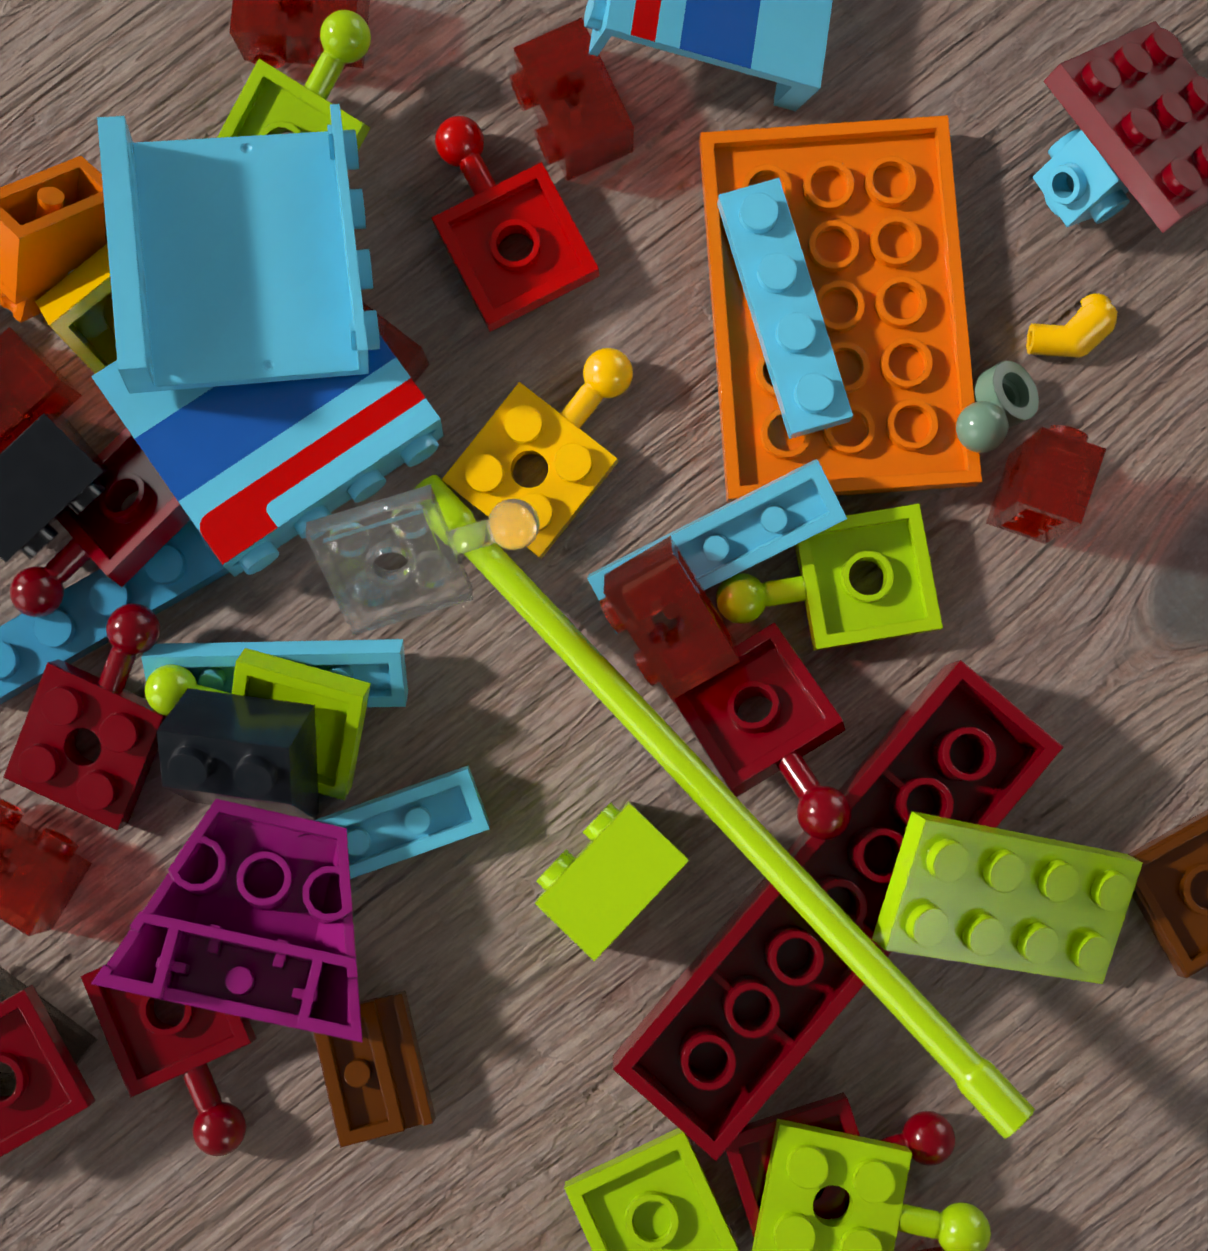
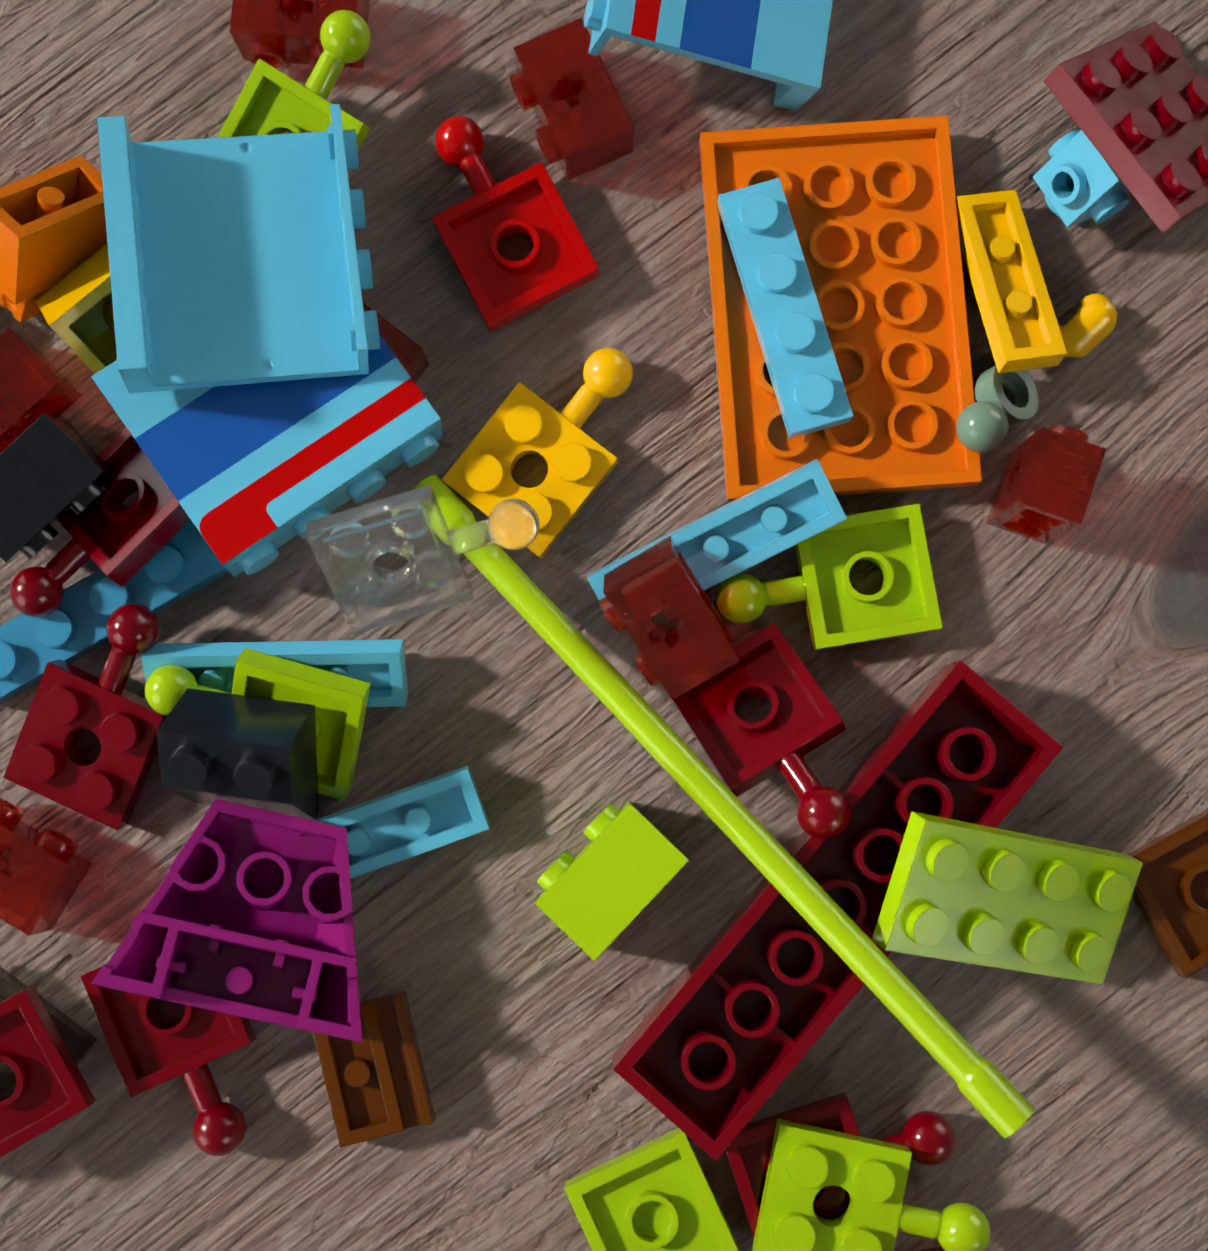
(1008, 282): none -> yellow plate

